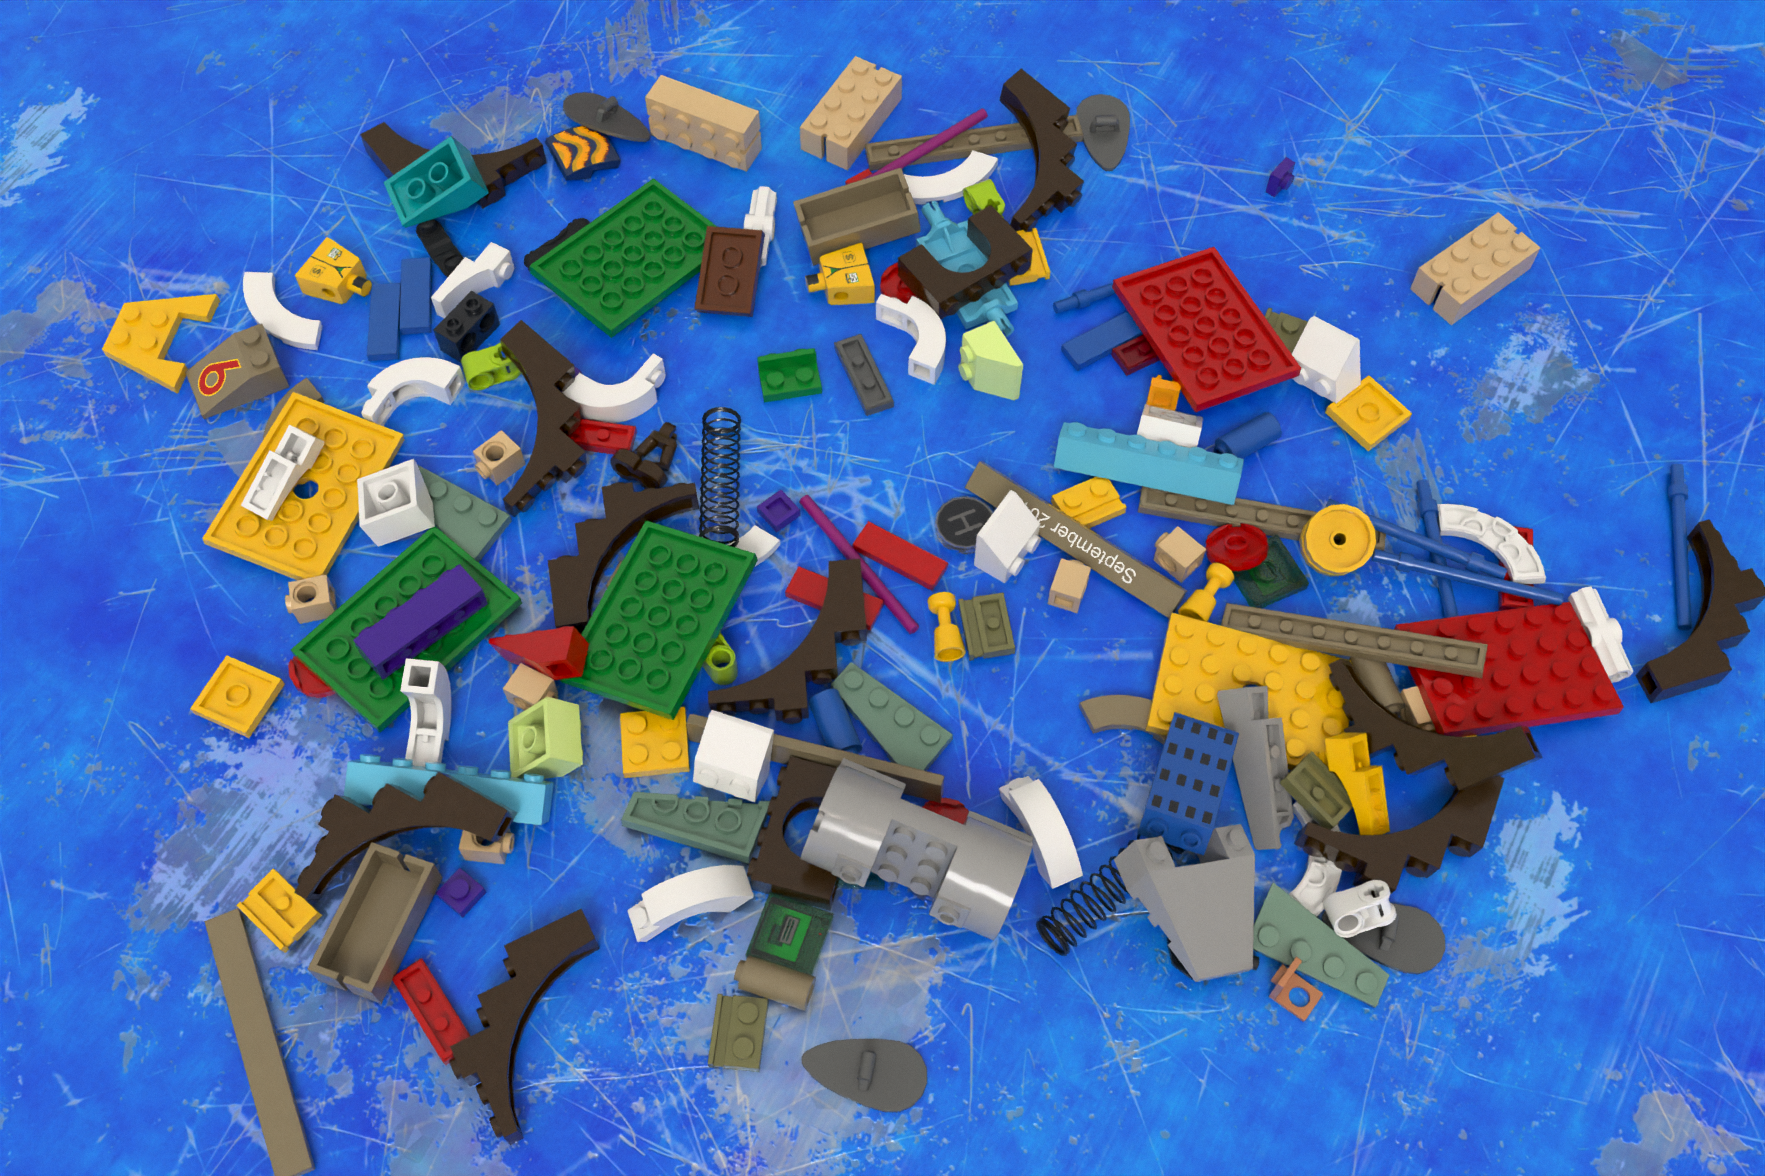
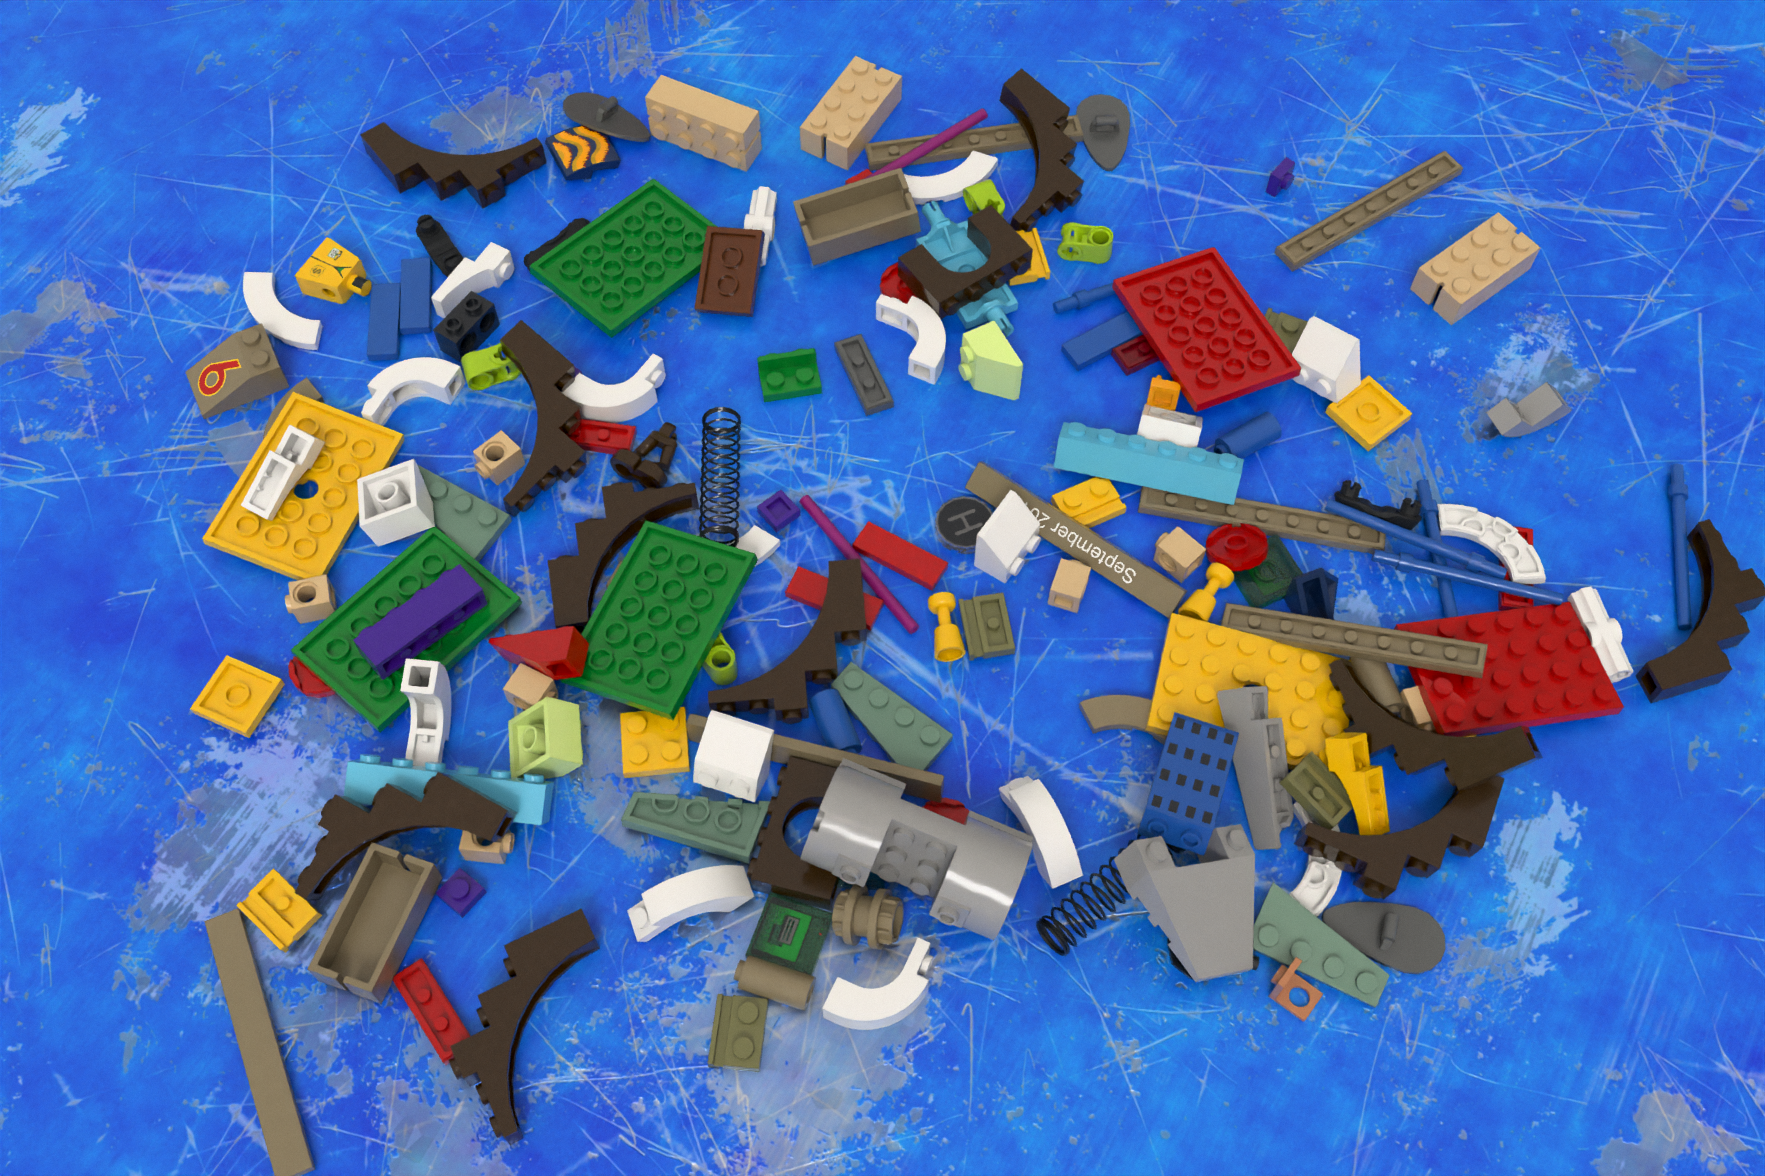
(147, 330): yellow wing -> none
(436, 184): teal slope -> none
(844, 277): yellow torso -> none
(867, 916): none -> dark tan piece
(869, 1072): dark grey shield -> none
(882, 1006): none -> white arch
(1088, 243): none -> lime piece
(1313, 594): none -> dark blue slope
(1352, 552): yellow wheel -> none
(1357, 910): white piece -> none
(1368, 210): none -> dark tan tile
(1404, 517): none -> black piece
(1531, 413): none -> light grey brick

